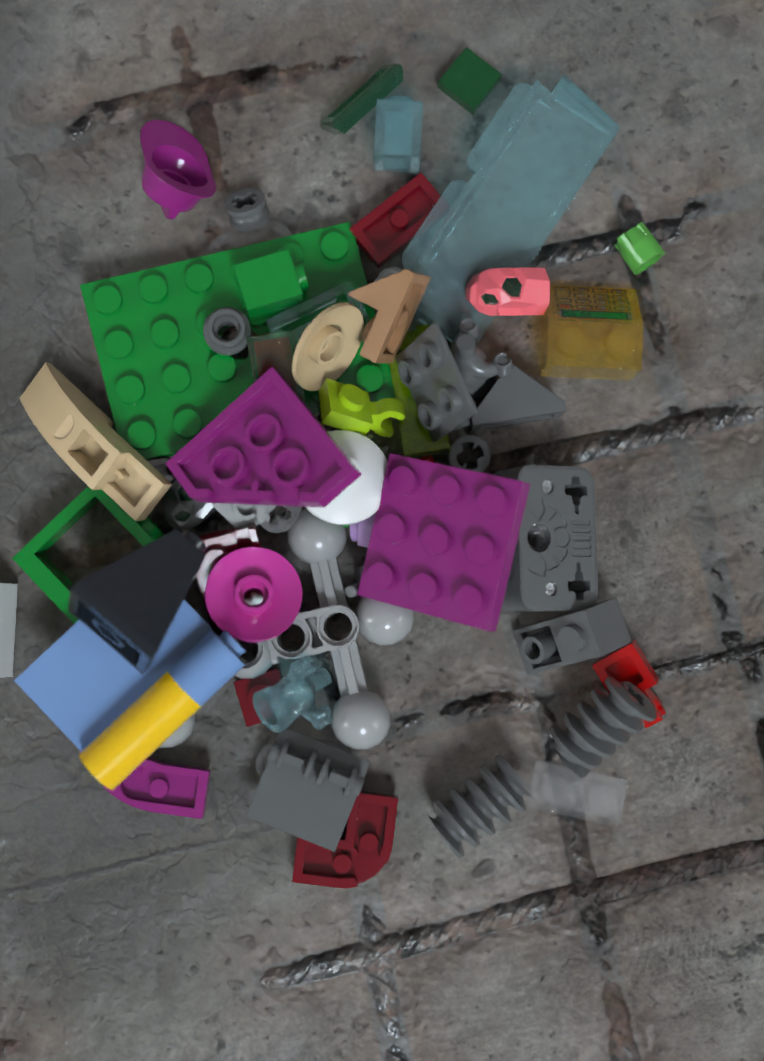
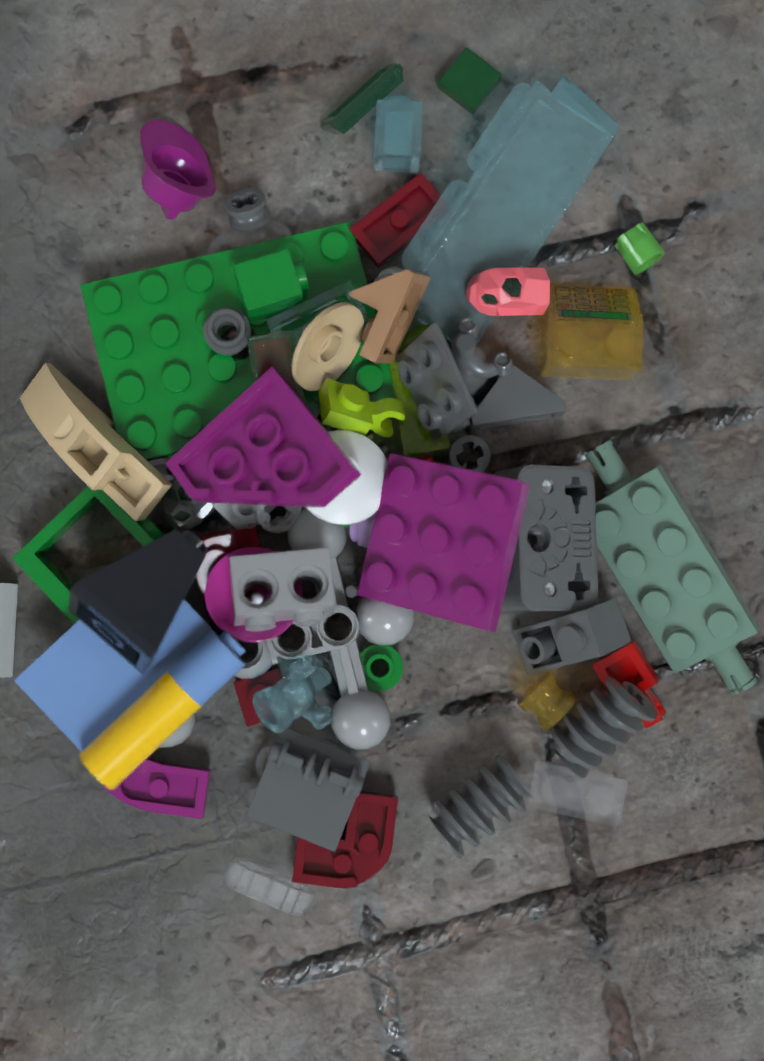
(268, 886): none -> clear beam
(278, 574): none -> light grey brick
(395, 667): none -> green plate
(546, 701): none -> clear yellow wheel
(670, 571): none -> sand green plate

